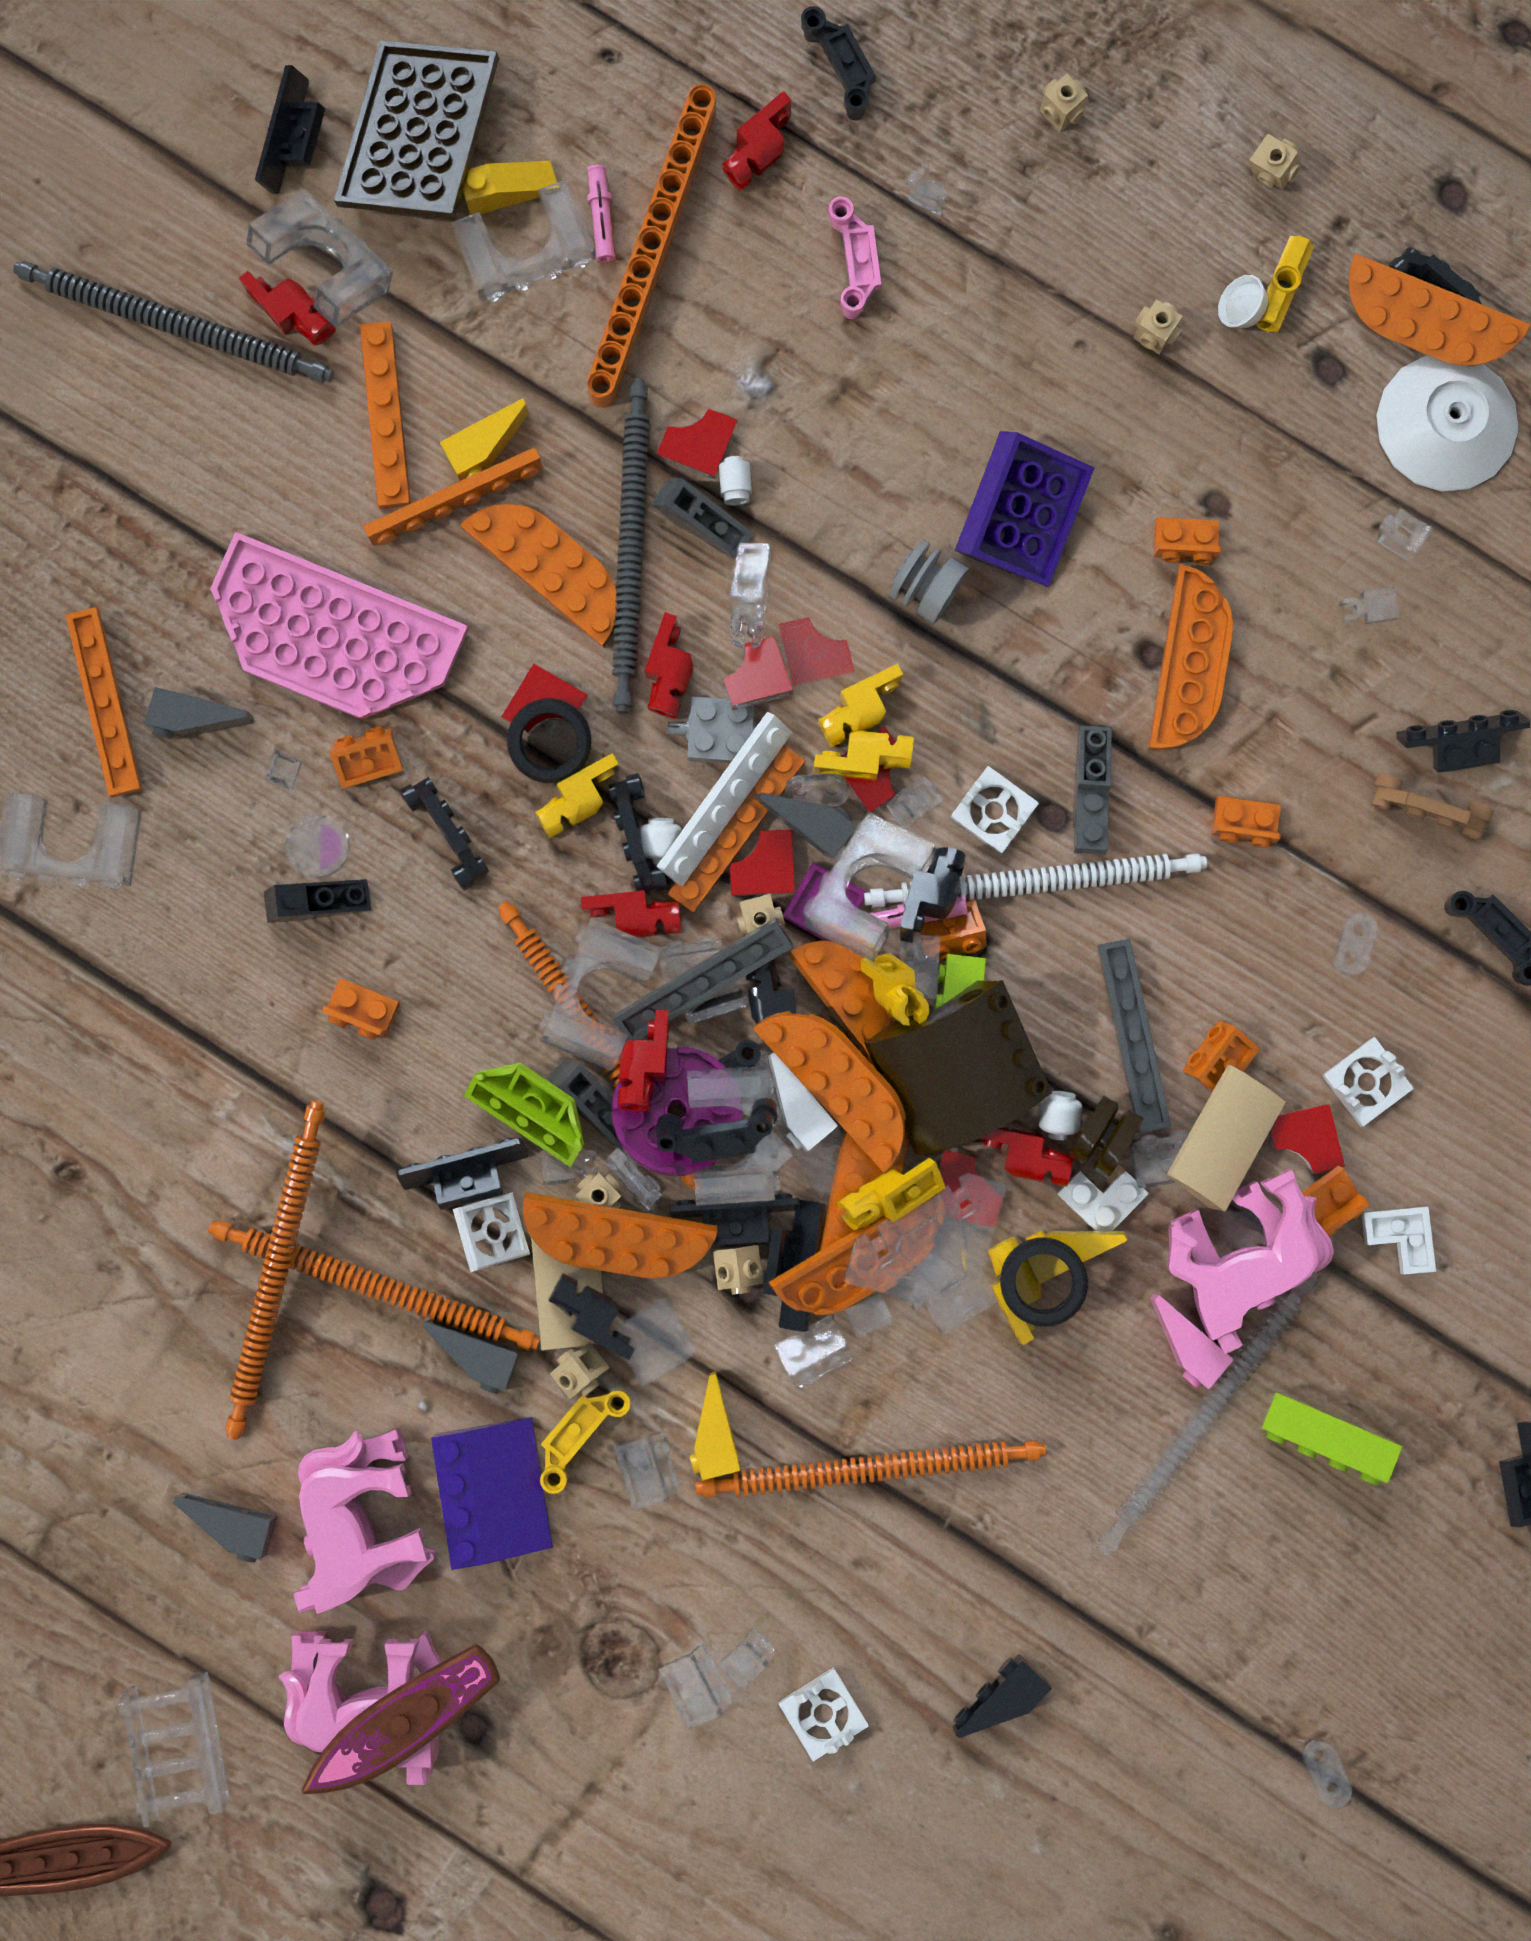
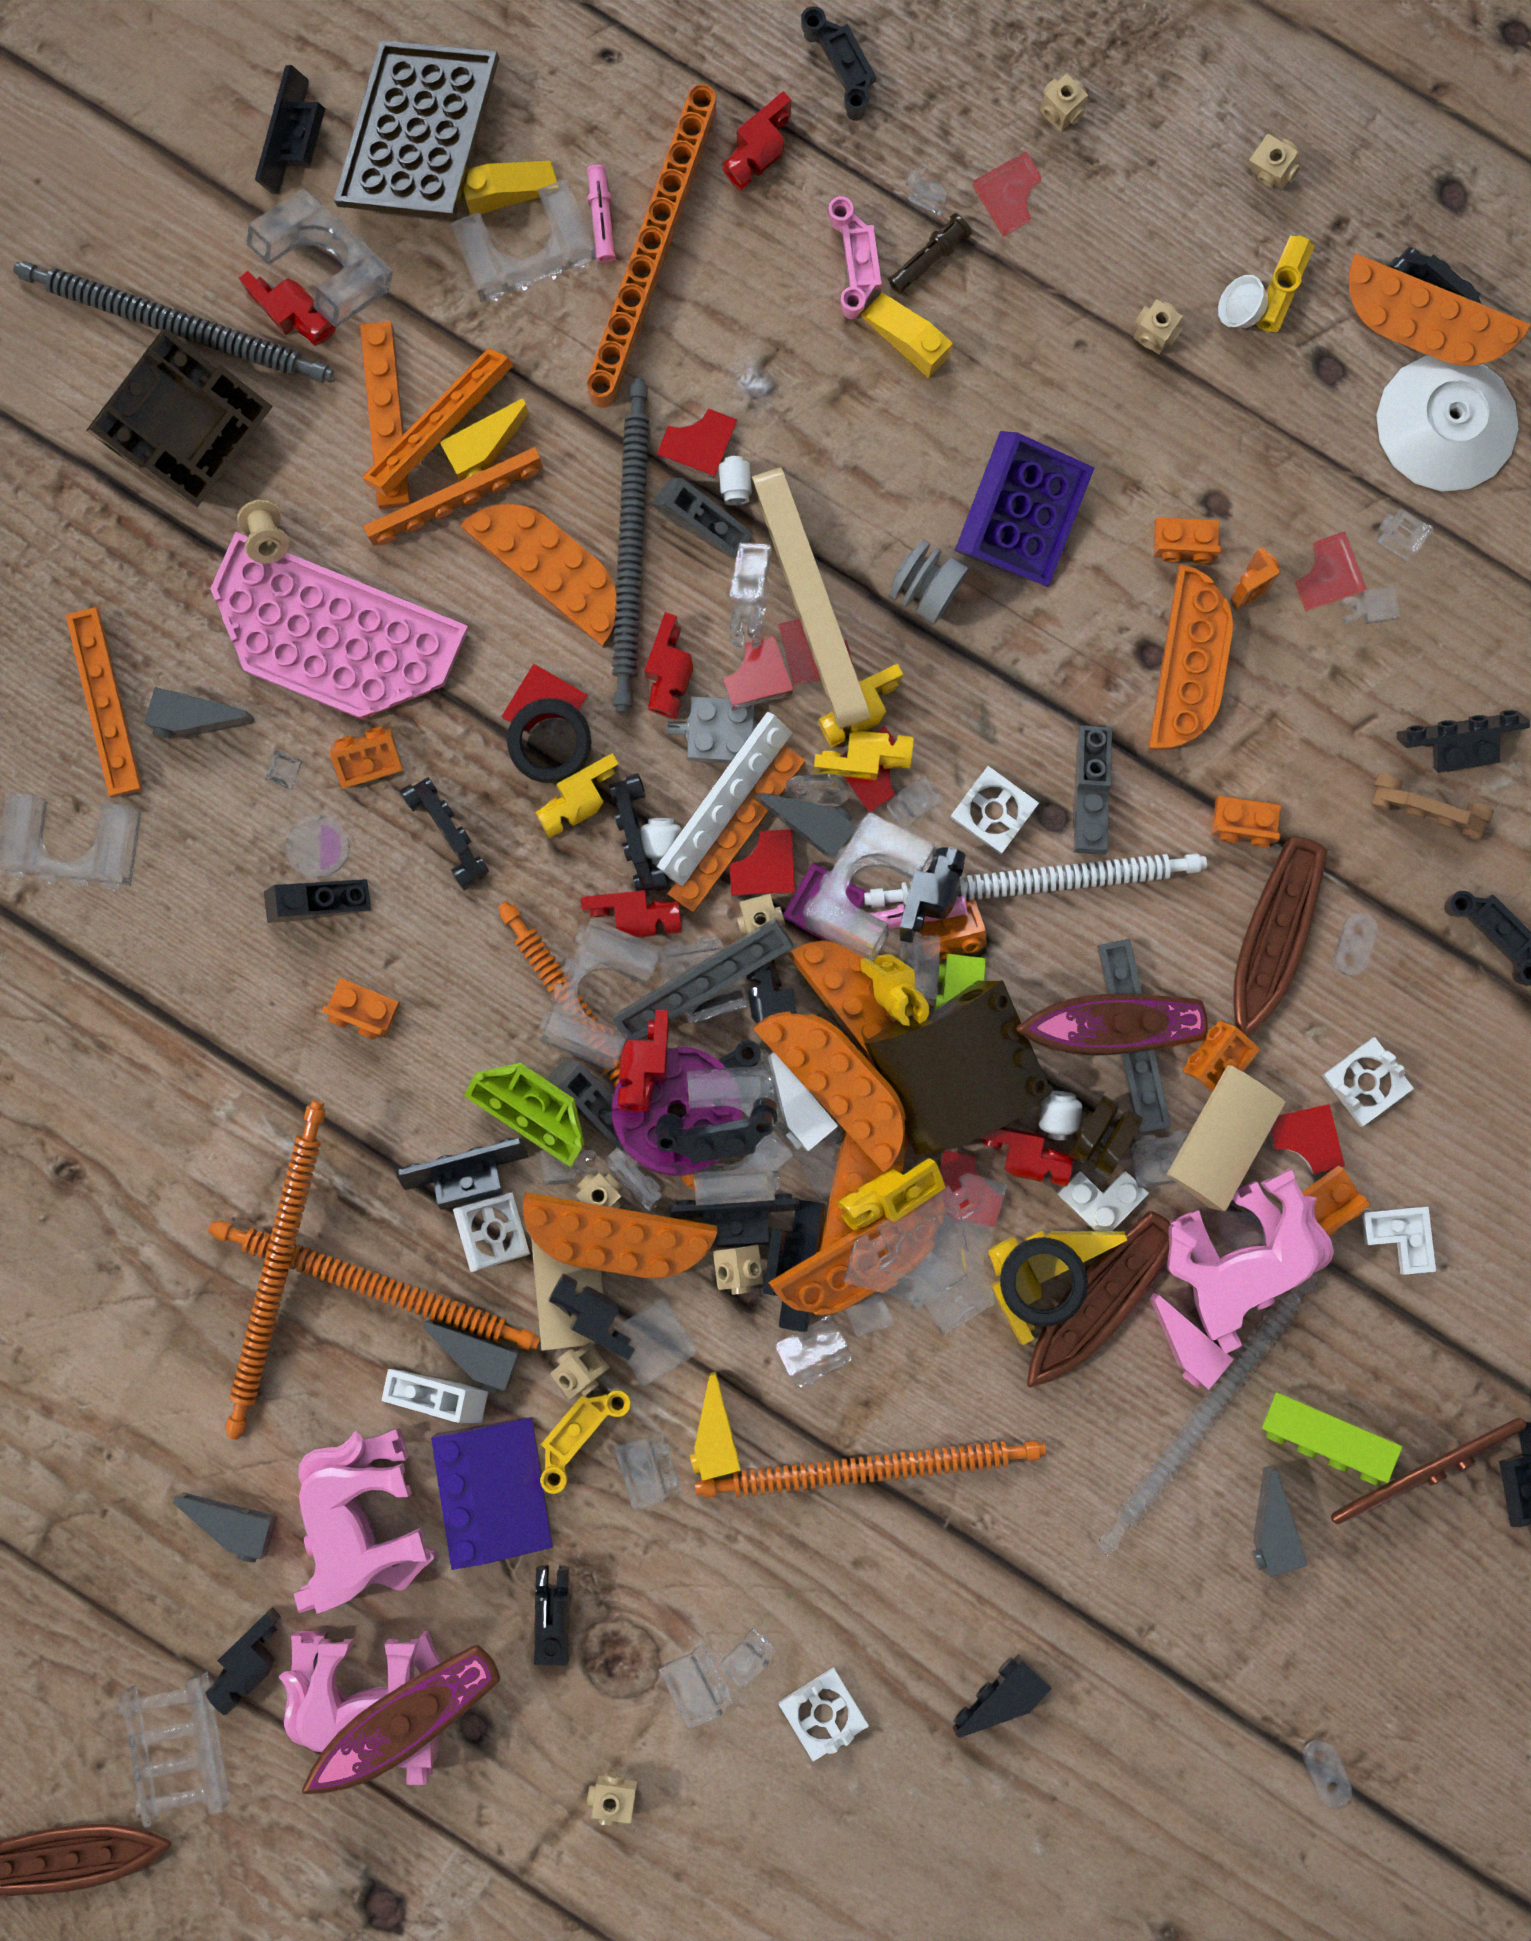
(179, 418): none -> dark brown slope
(244, 1665): none -> black plate
(265, 541): none -> tan hose
(435, 1396): none -> white slope
(437, 421): none -> orange plate
(551, 1617): none -> black plate
(622, 1799): none -> tan brick
(810, 598): none -> tan beam
(909, 334): none -> yellow slope
(940, 245): none -> dark brown pin
(1006, 192): none -> clear tile
(1113, 1291): none -> copper piece
(1117, 1024): none -> copper piece
(1258, 579): none -> orange bracket
(1275, 1533): none -> dark grey slope
(1277, 933): none -> copper piece
(1332, 575): none -> clear tile
(1431, 1472): none -> copper piece

